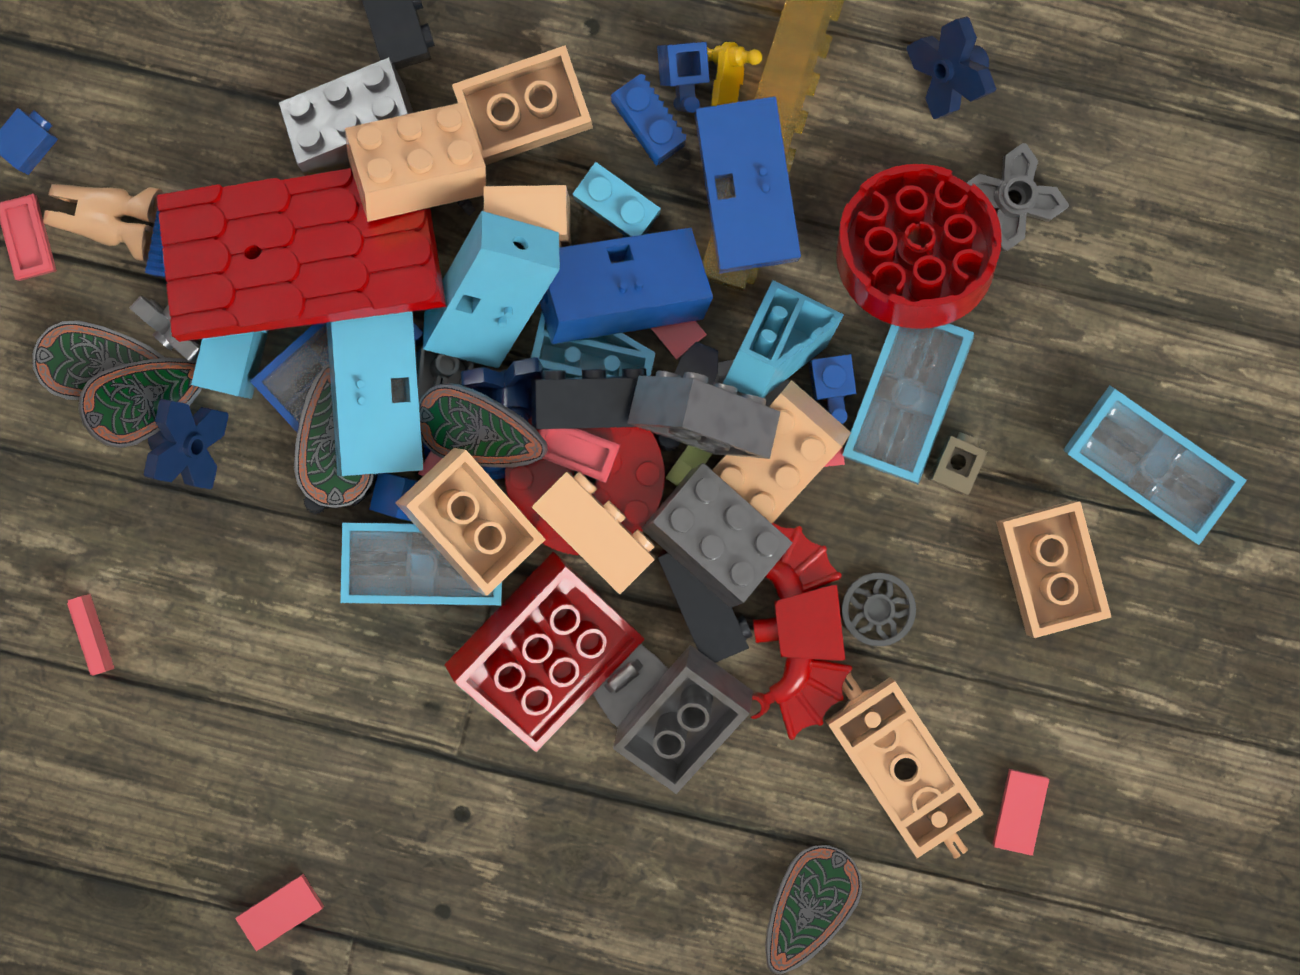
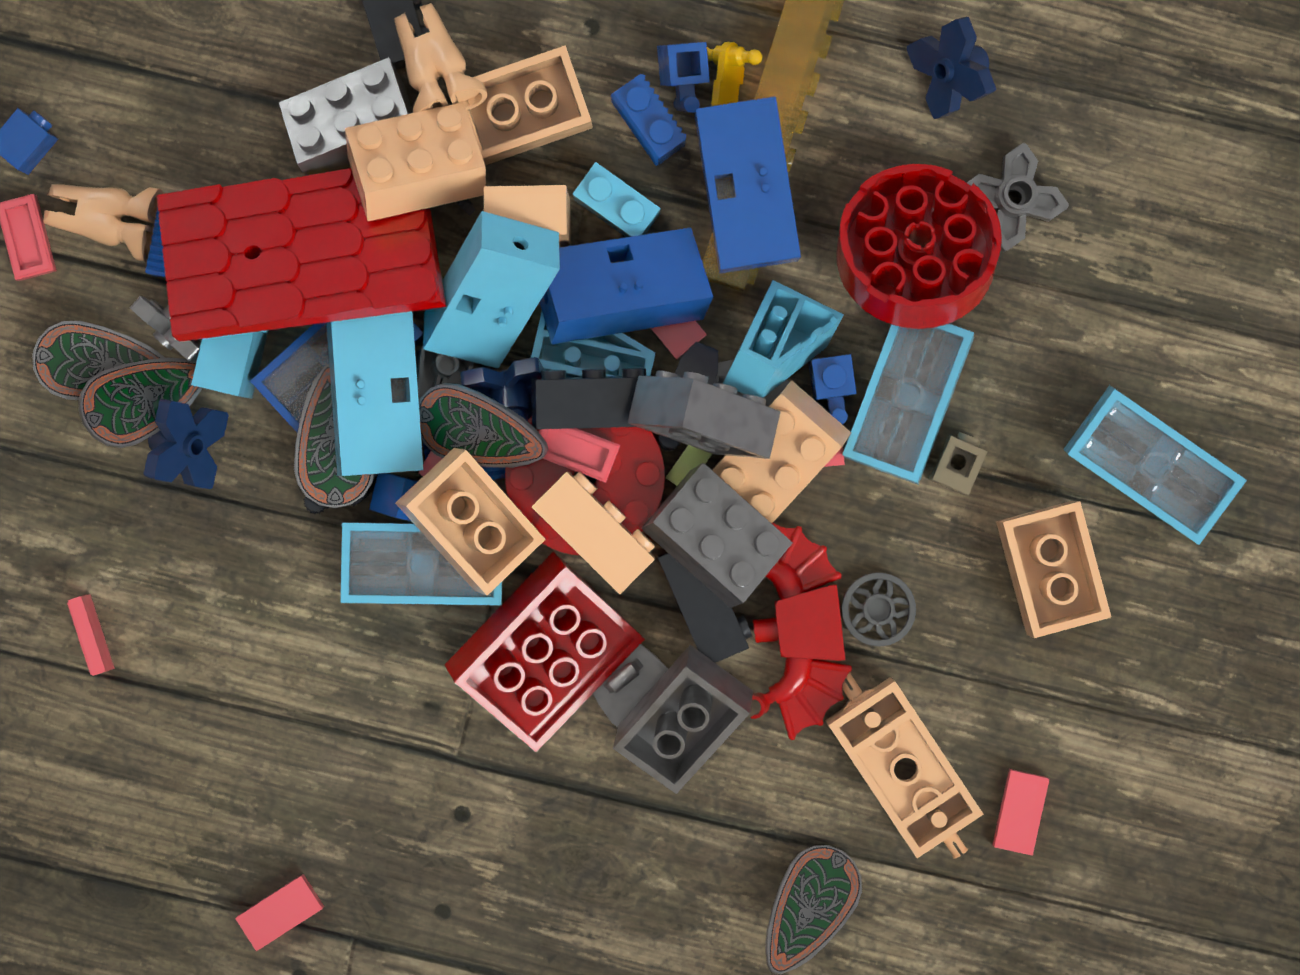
(436, 57): none -> light nougat piece

